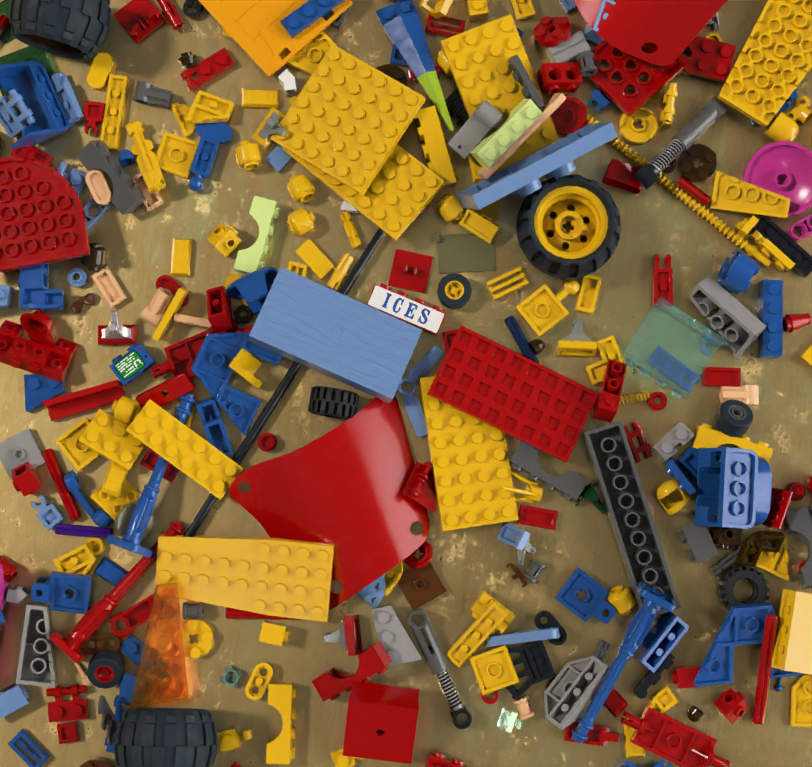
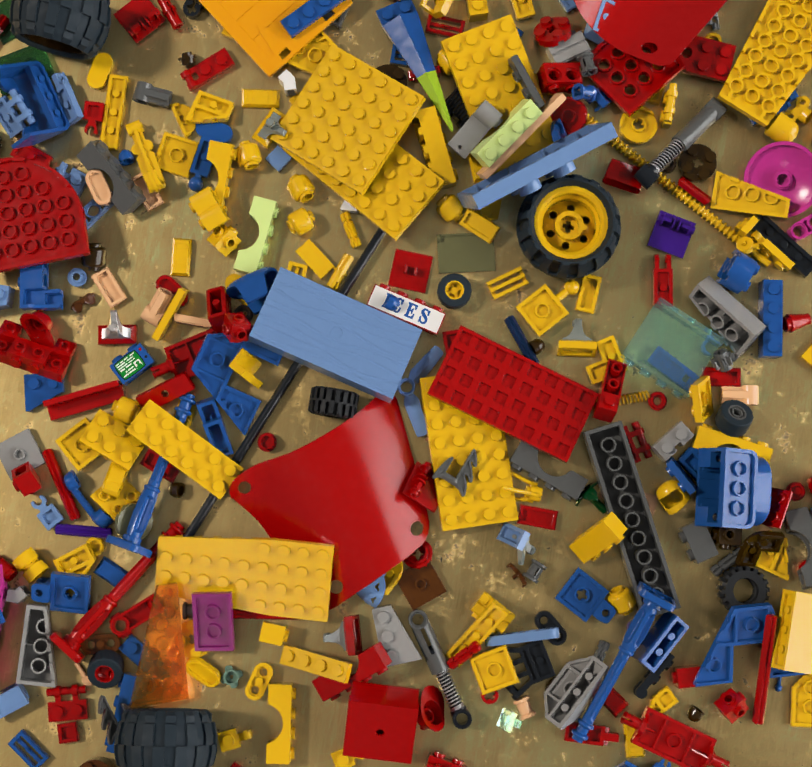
(30, 565): none -> yellow wheel
(177, 490): none -> dark brown hinge
(203, 671): none -> yellow tile
(209, 209): none -> yellow brick
(213, 621): none -> magenta plate
(221, 156): none -> yellow arch
(236, 327): none -> red brick
(316, 663): none -> yellow plate
(392, 303): none -> blue hinge
(431, 709): none -> red piece
(460, 480): none -> dark grey piece
(464, 655): none -> red axle
(557, 130): none -> blue tile
(584, 92): none -> blue bush
(598, 538): none -> yellow brick
(671, 234): none -> dark purple hinge
(702, 399): none -> yellow plate
(723, 360): none -> dark grey gear
(747, 245): none -> yellow piece

